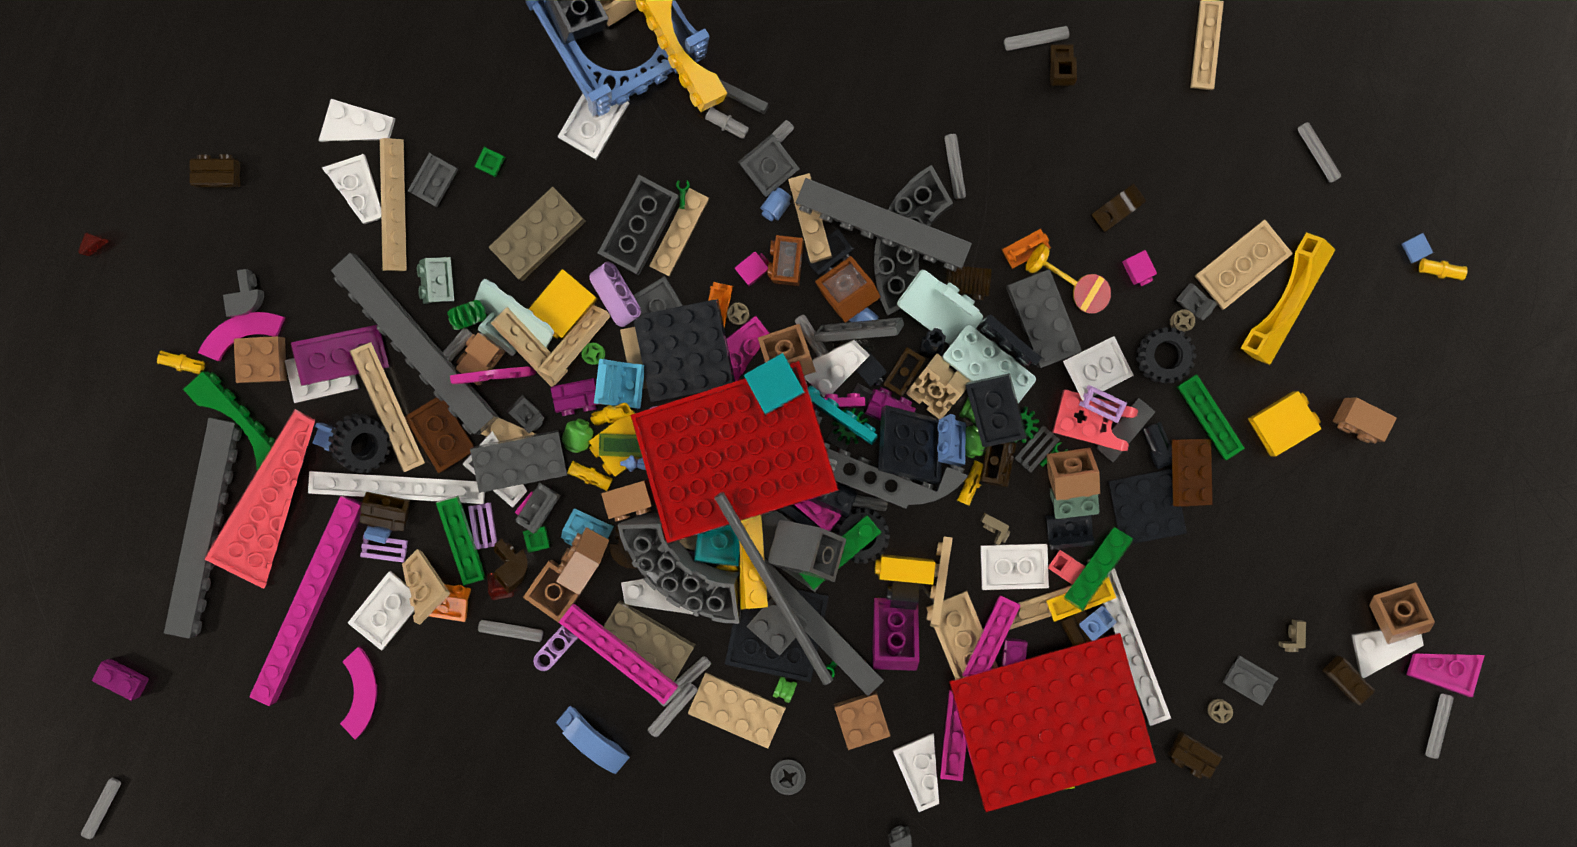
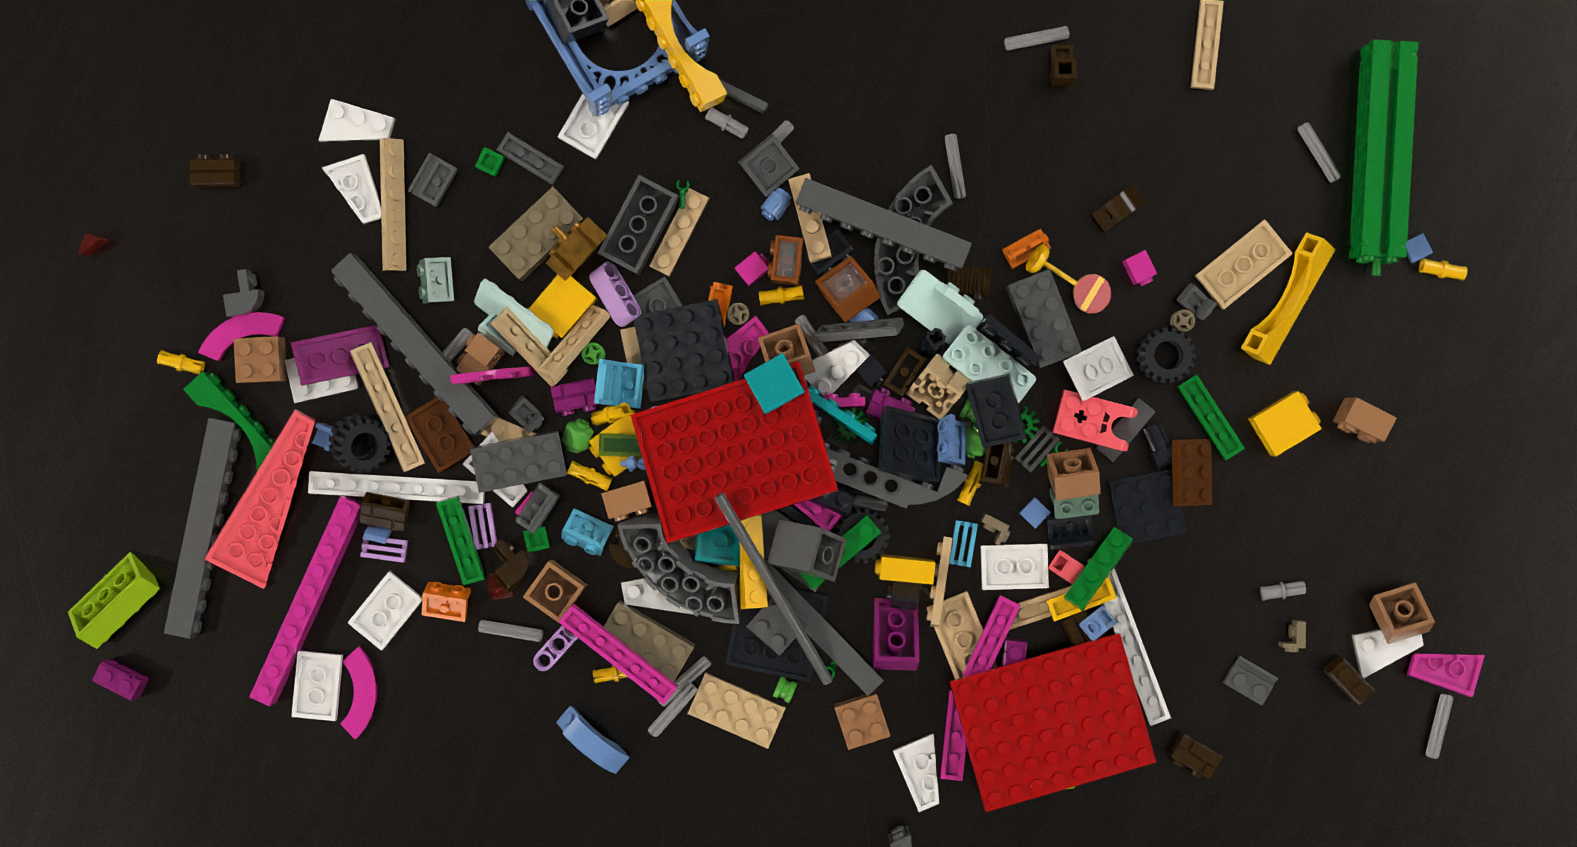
(100, 808): light grey axle -> none
(113, 601): none -> lime slope
(317, 685): none -> white plate
(424, 584): tan wing -> none
(466, 314): green gear -> none
(530, 158): none -> dark grey tile
(574, 247): none -> pearl gold brick
(581, 560): medium nougat brick -> none
(608, 674): none -> yellow pin
(781, 295): none -> yellow pin
(785, 787): dark grey gear -> none
(963, 542): none -> medium azure tile
(1034, 512): none -> medium blue tile
(1088, 397): lavender tile -> none
(1224, 712): dark tan wheel -> none
(1282, 590): none -> light grey axle
(1383, 153): none -> green brick

